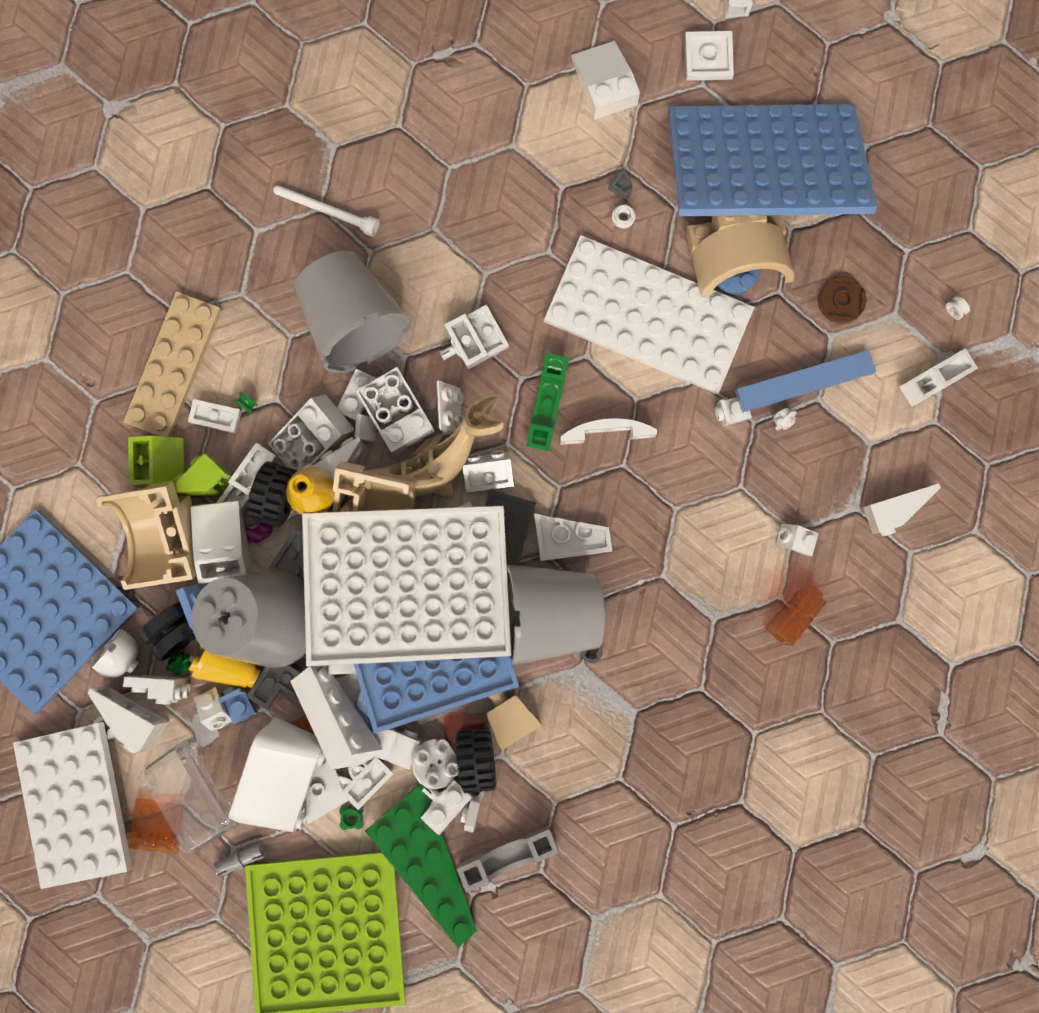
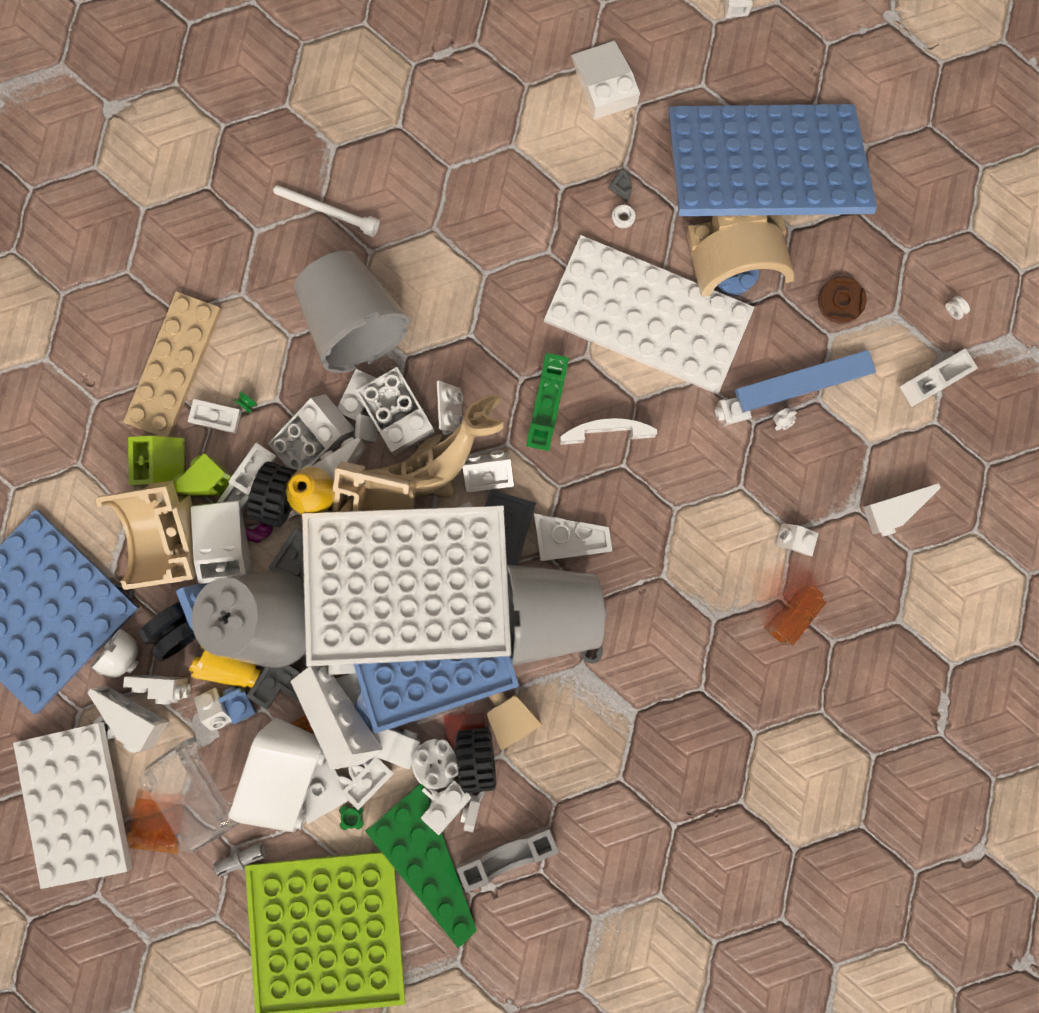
(178, 663): green plate -> none
(474, 337): white plate -> none
(709, 55): white plate -> none

